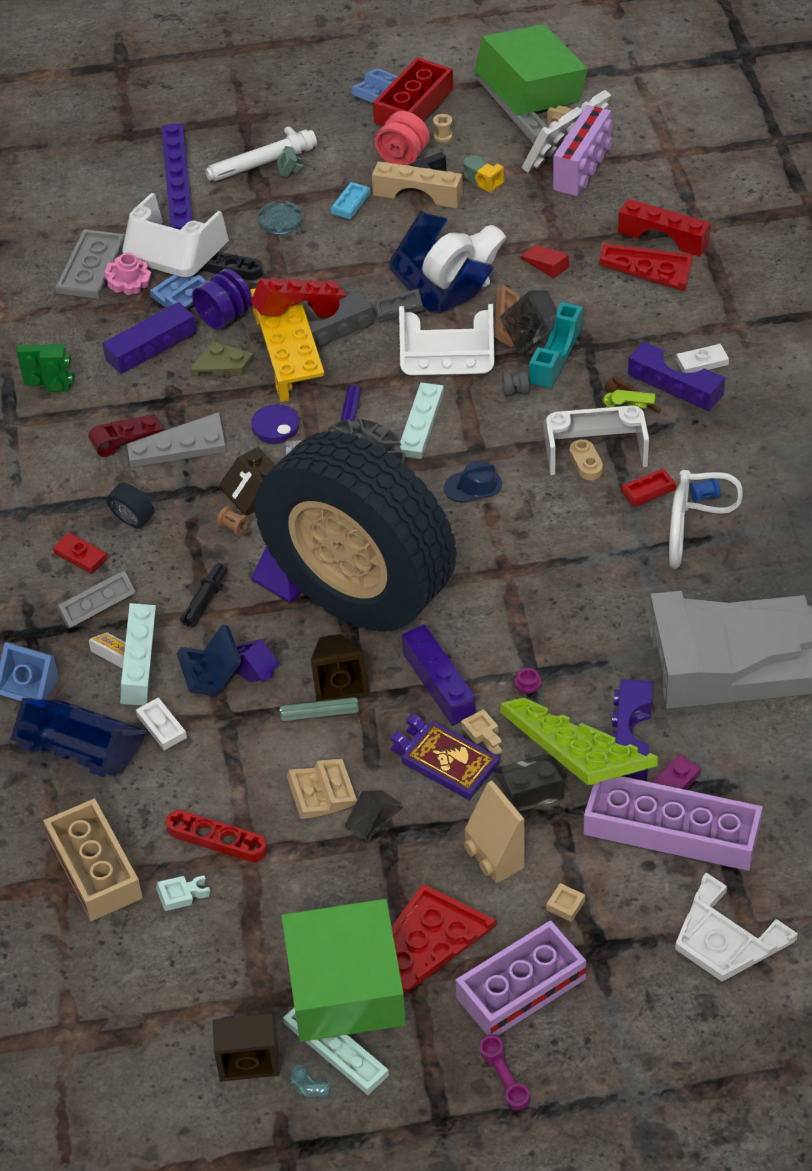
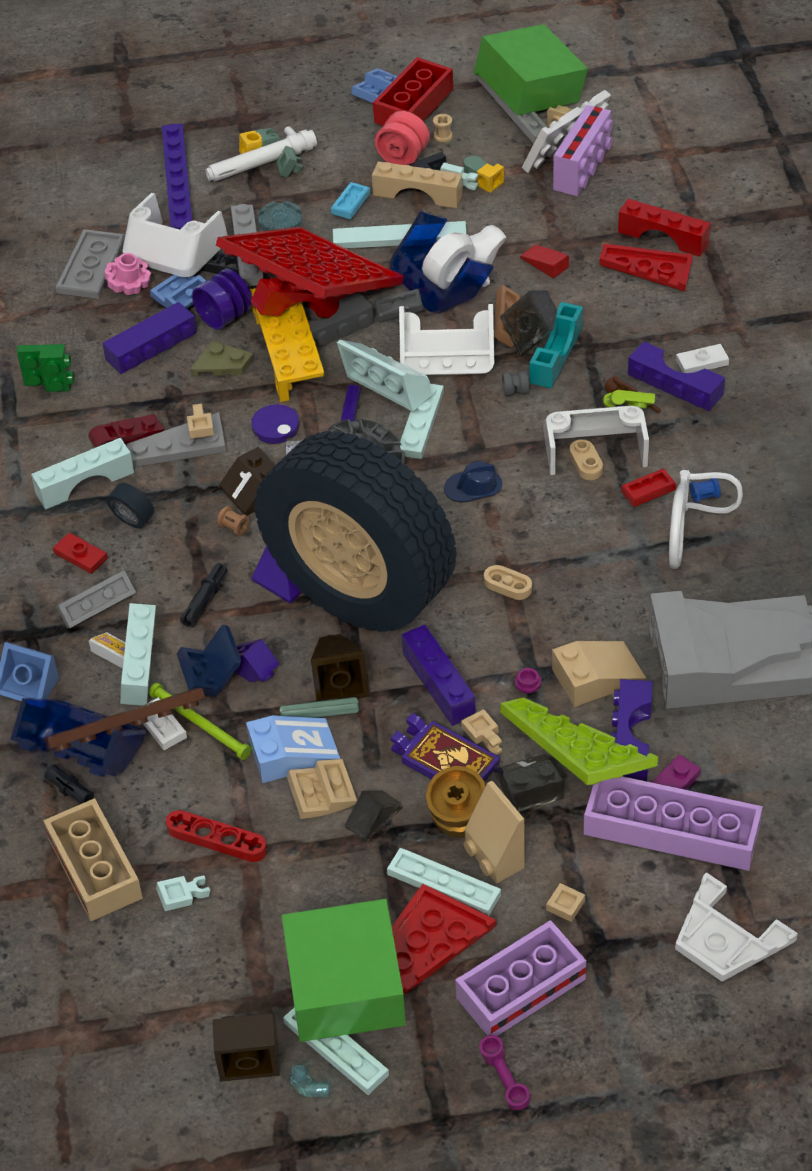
(57, 481): none -> light aqua arch
(68, 784): none -> black pin
(136, 715): none -> reddish brown plate
(200, 424): none -> tan plate
(242, 750): none -> lime bar
(244, 222): none -> light grey plate
(255, 139): none -> yellow leg
(289, 744): none -> light blue slope
(309, 262): none -> red plate
(384, 235): none -> light aqua tile
(384, 375): none -> light aqua slope
(453, 797): none -> pearl gold wheel
(459, 886): none -> light aqua plate
(467, 179): none -> light aqua plate
(510, 582): none -> tan plate
(593, 669): none -> tan slope

